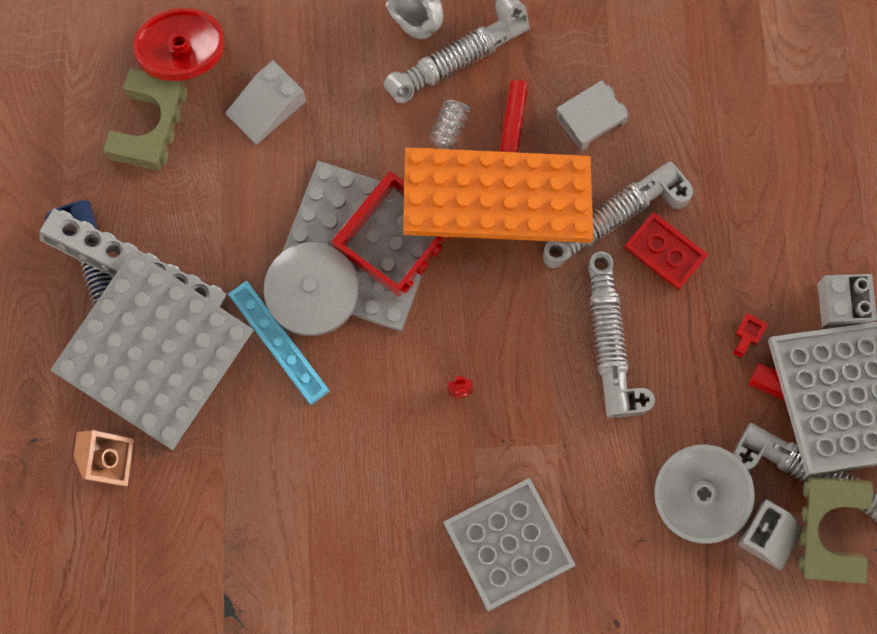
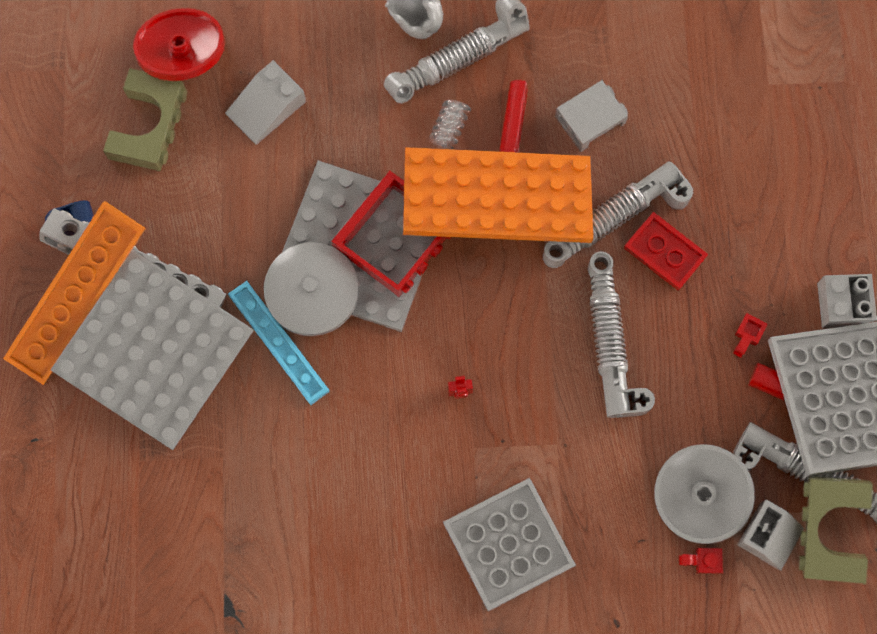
(74, 291): none -> orange plate
(103, 457): nougat slope -> none
(706, 560): none -> red plate

